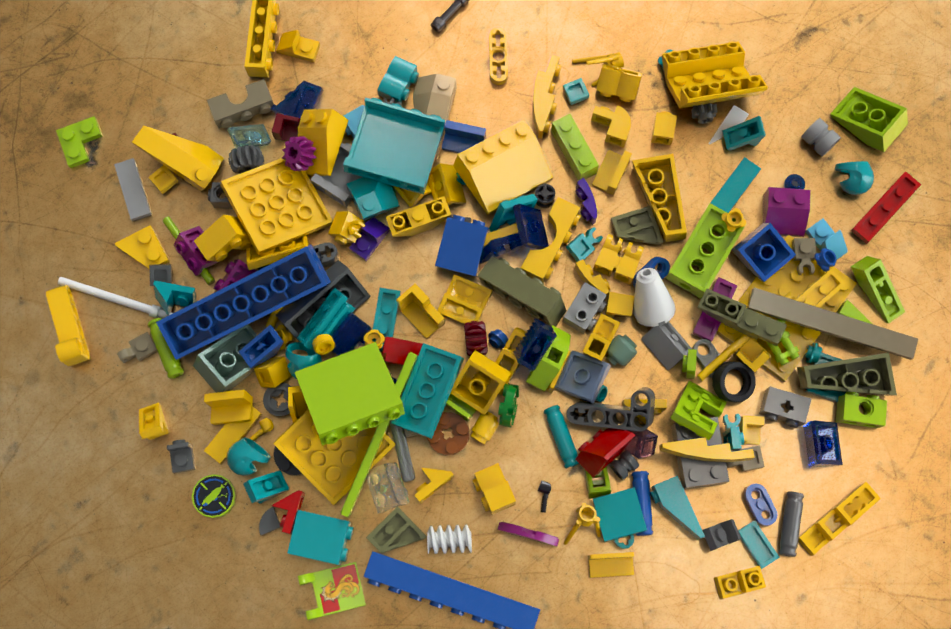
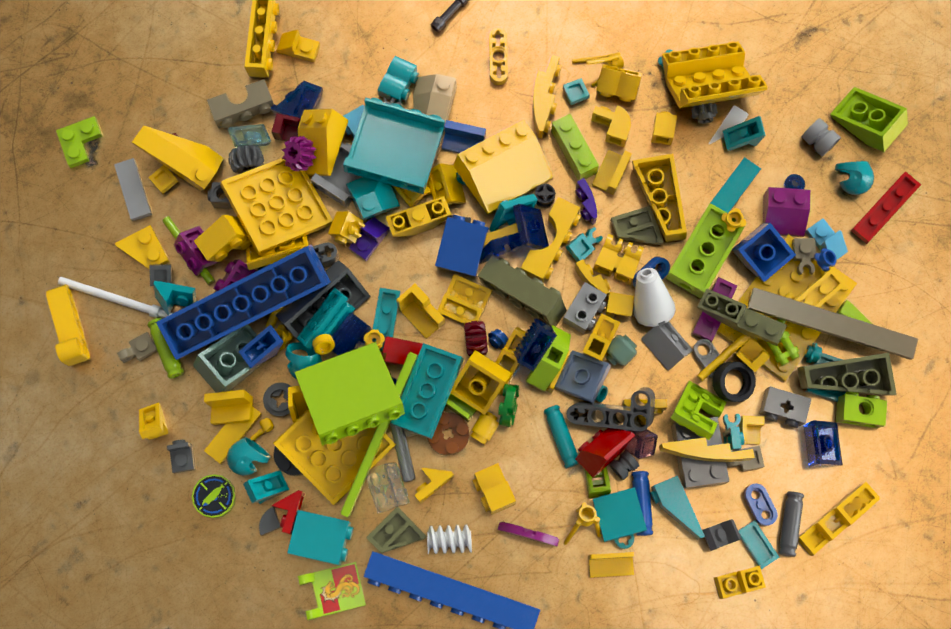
(272, 372): yellow panel -> none
(545, 488): black hand -> none
(689, 364): lime plate -> none
(878, 287): lime slope -> none

